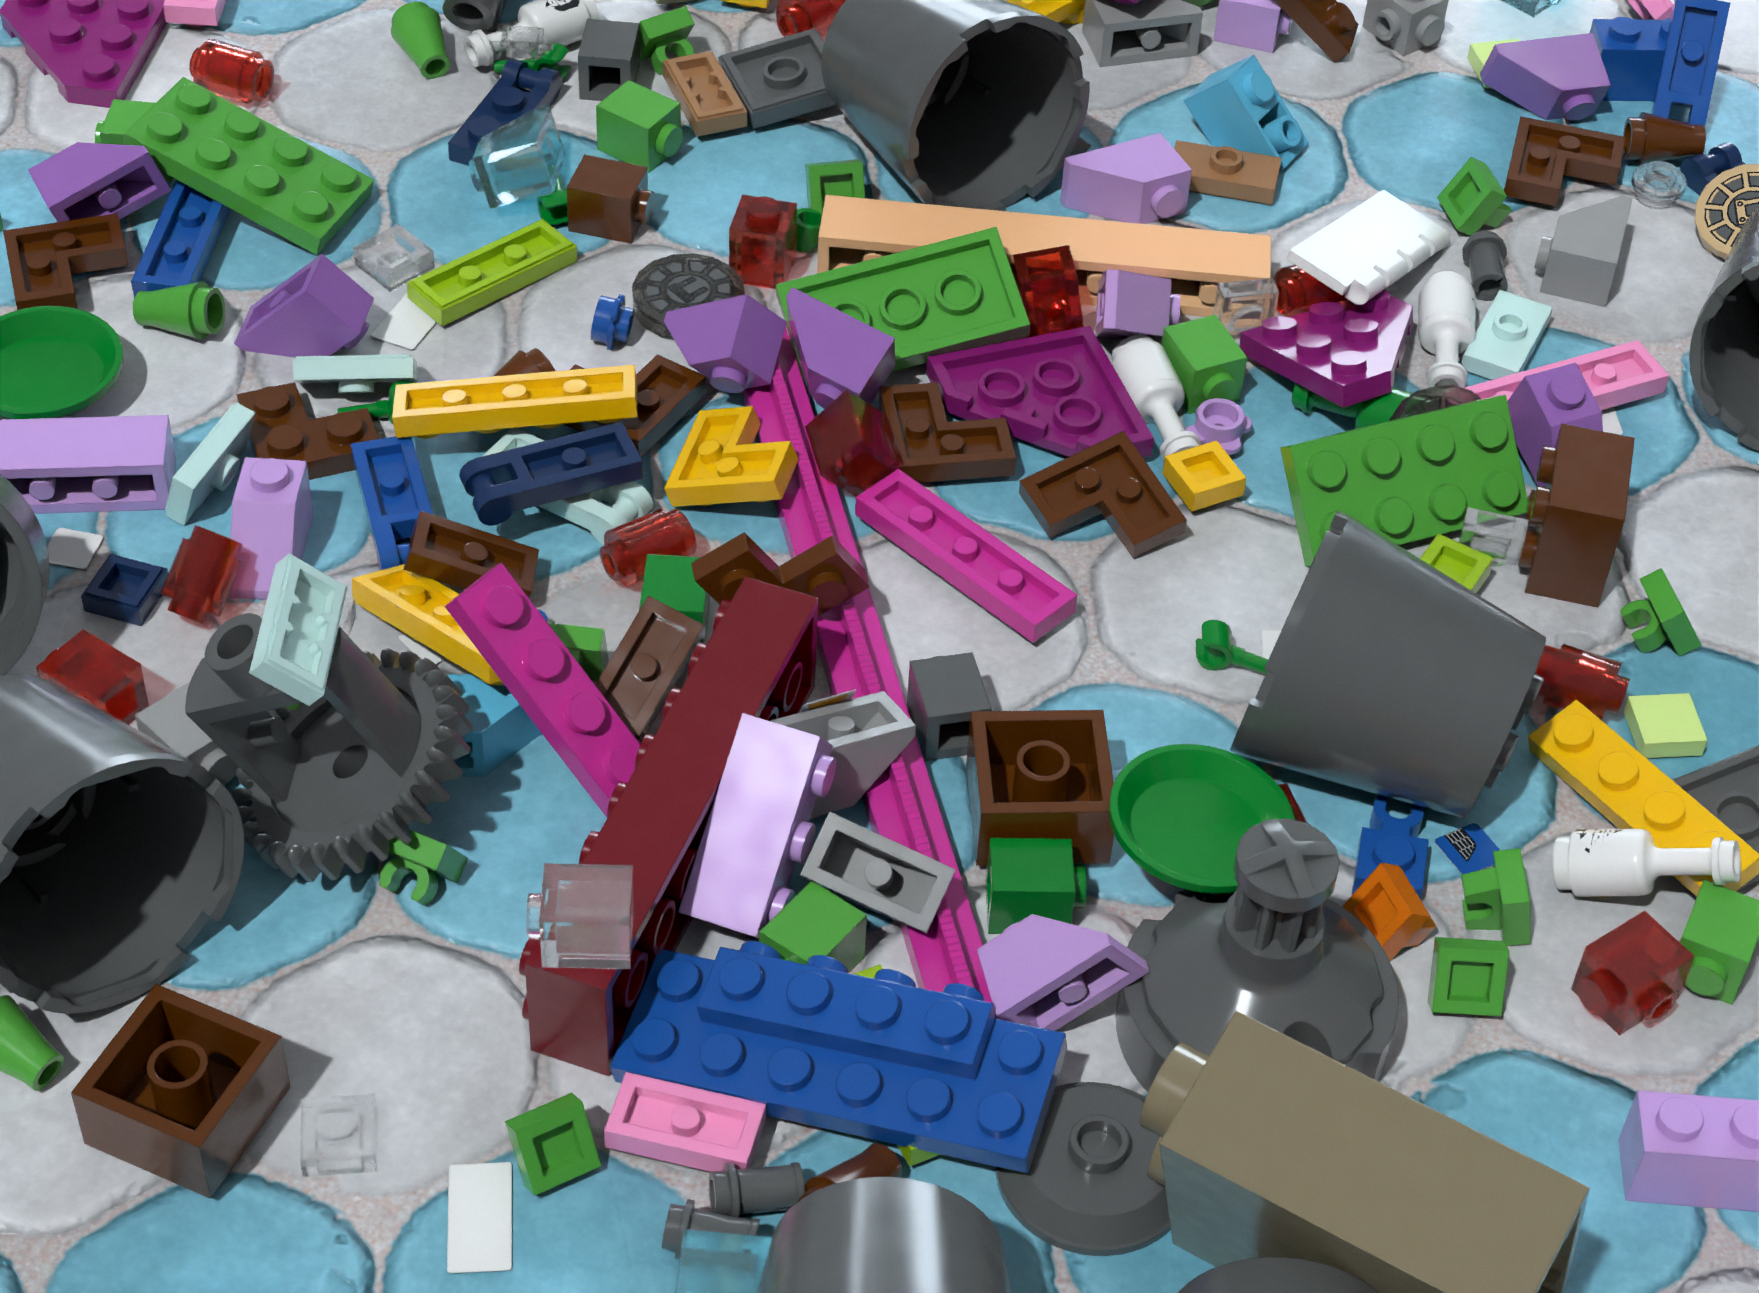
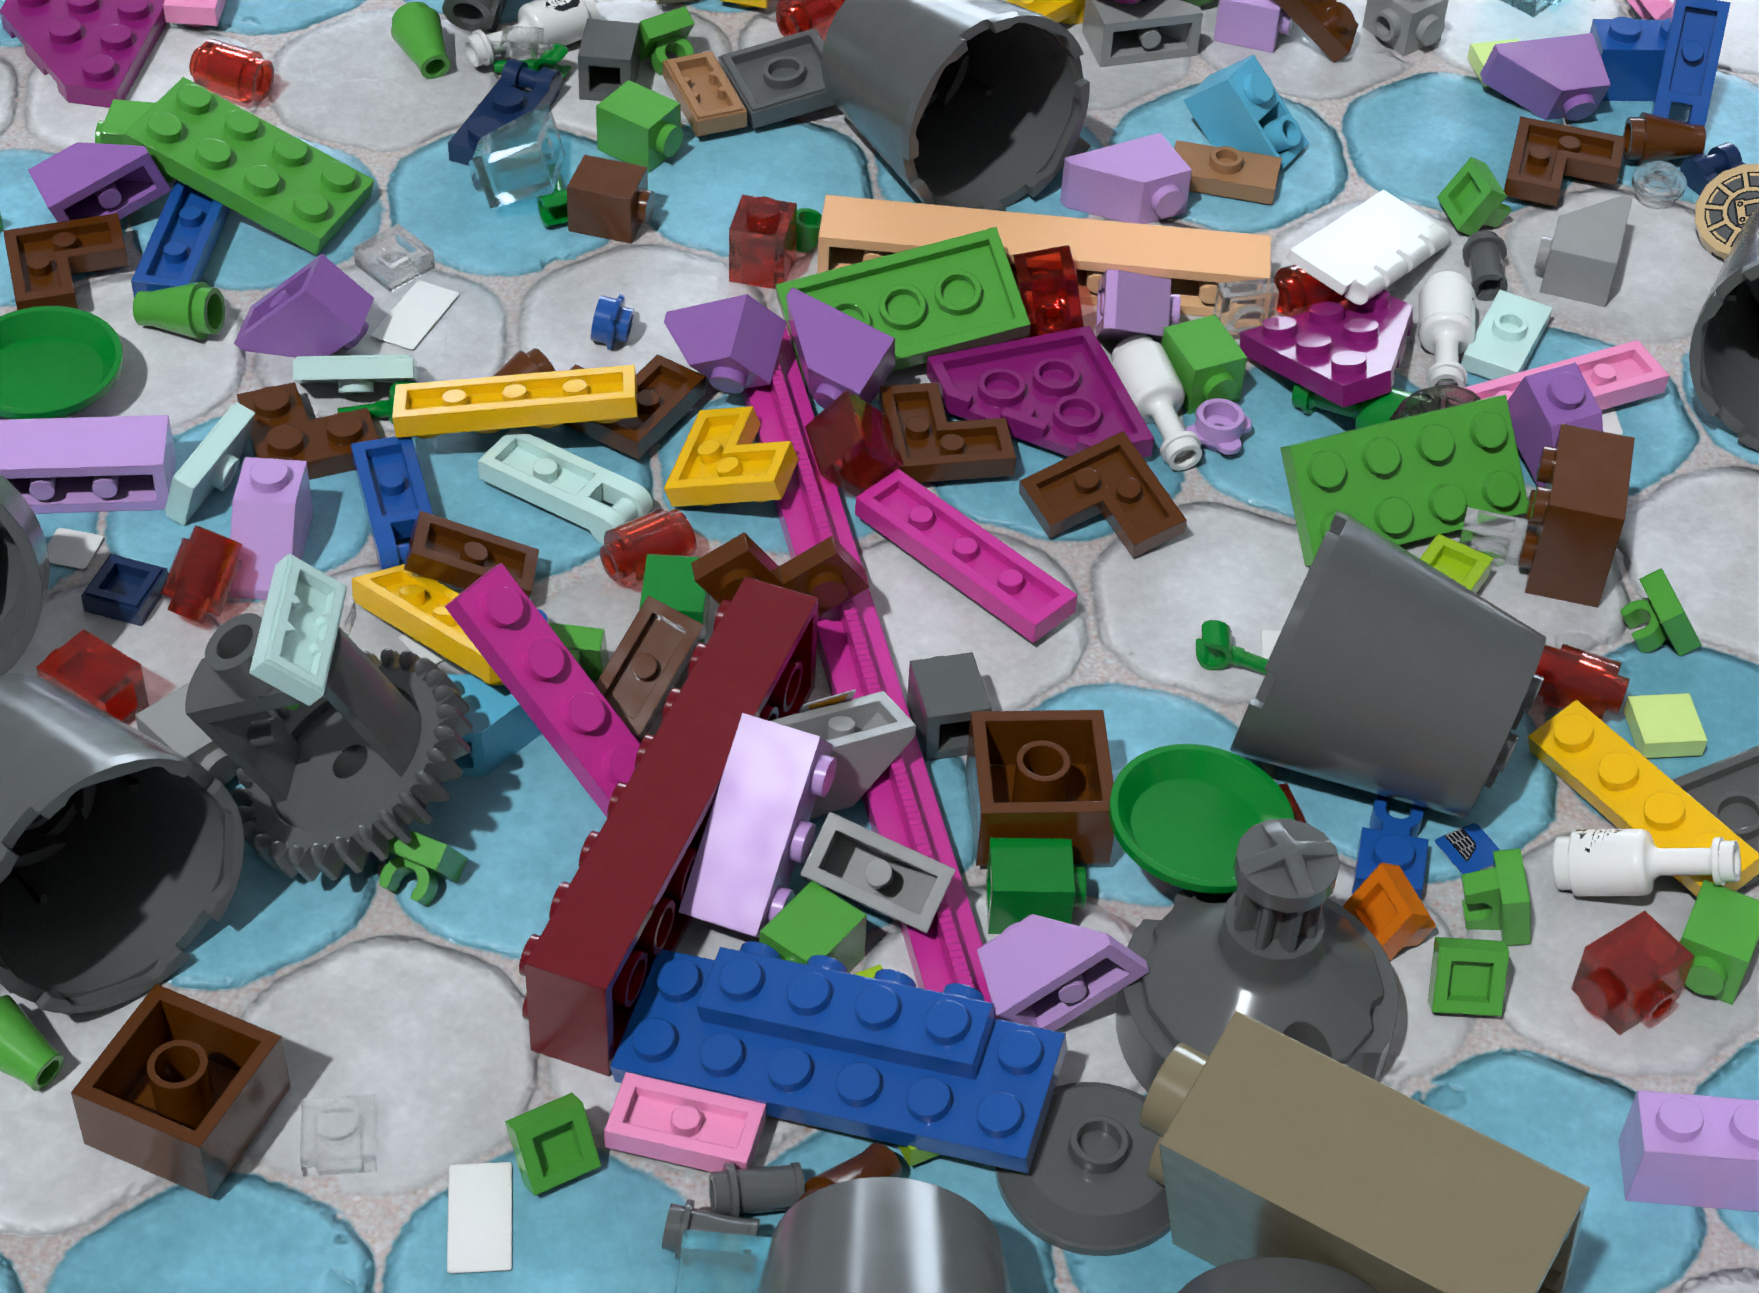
(491, 272): lime tile -> none
(550, 471): dark blue plate -> none
(584, 916): clear brick -> none
(680, 283): tile -> none
(833, 178): bright green tile -> none
(1204, 475): yellow plate -> none

